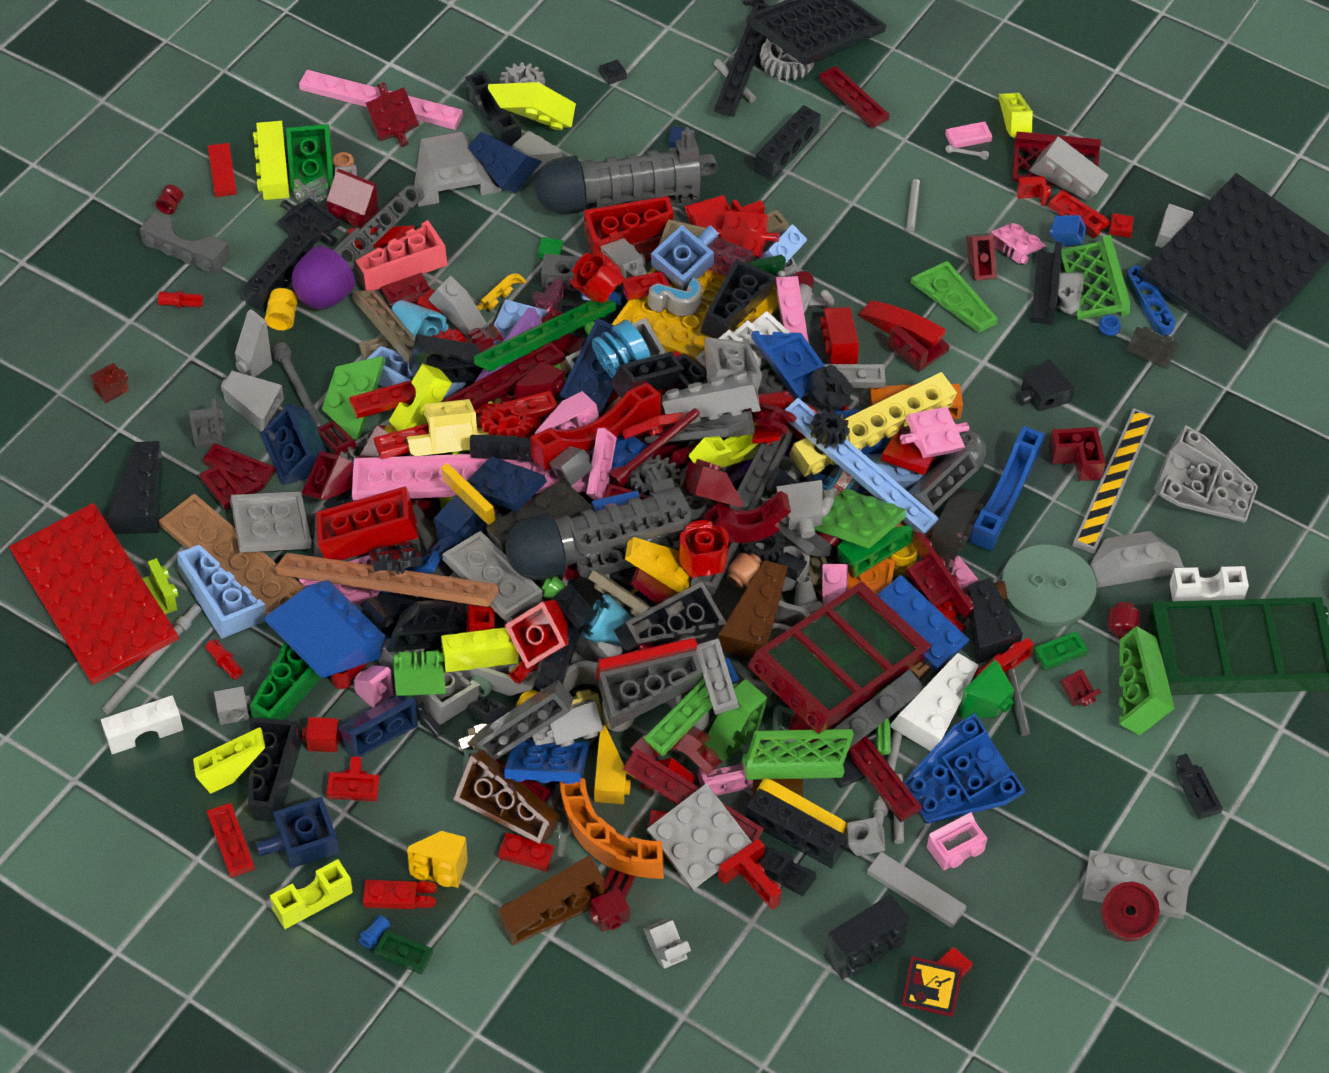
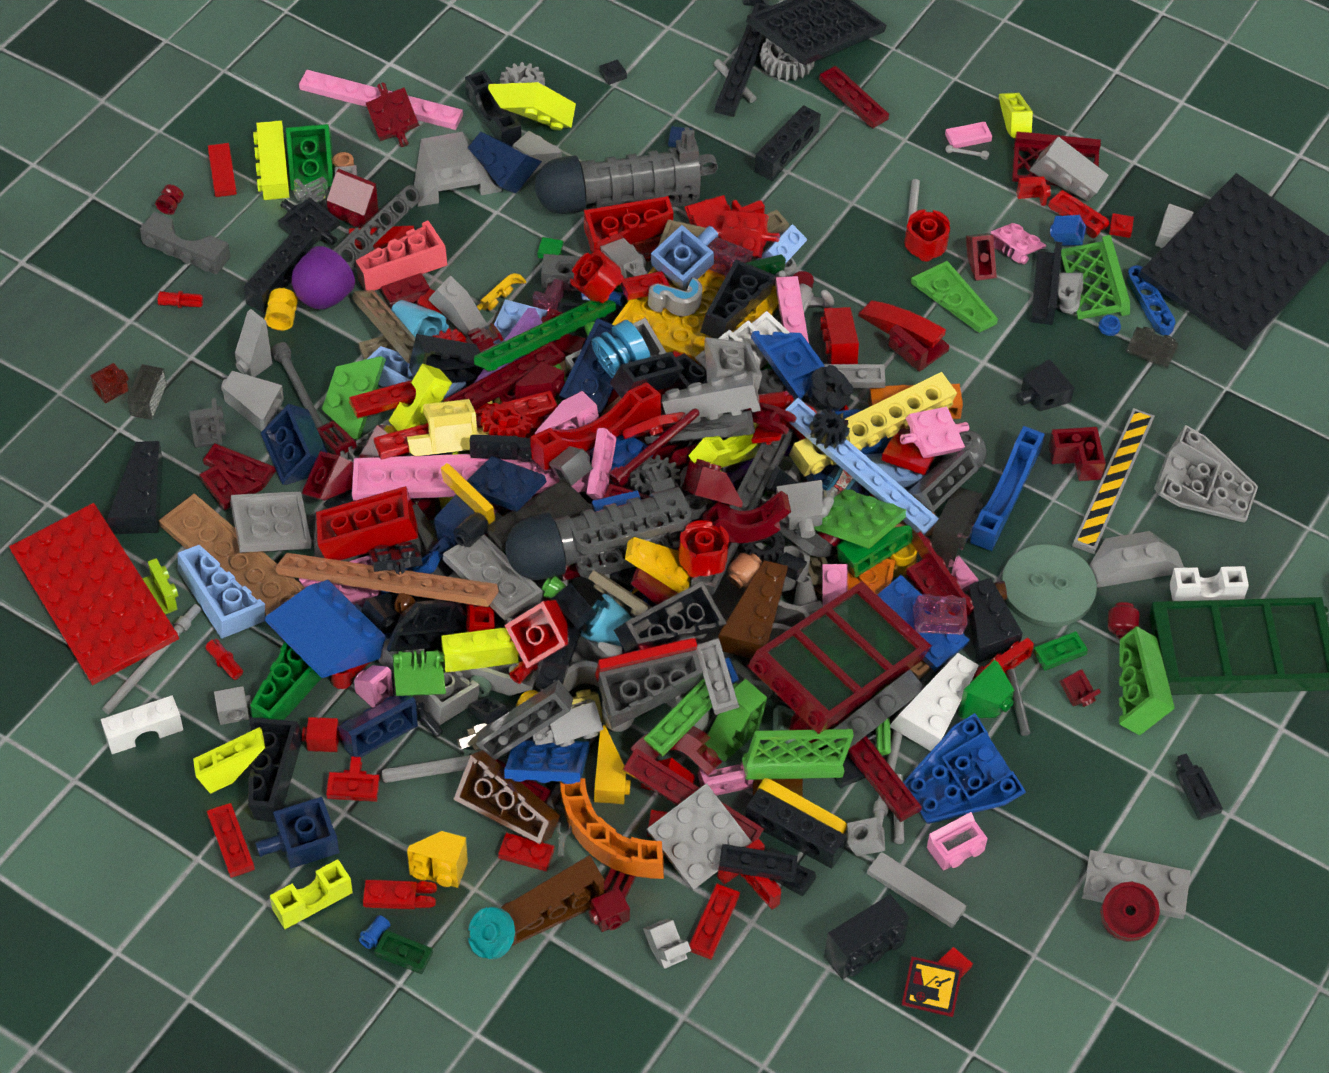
(147, 392): none -> clear smoke panel
(403, 602): none -> reddish brown hinge
(425, 769): none -> light grey axle
(470, 530): none -> black brick
(491, 933): none -> teal tile
(714, 921): none -> red tile
(758, 863): none -> black tile
(927, 234): none -> red brick
(940, 620): none -> clear pink brick

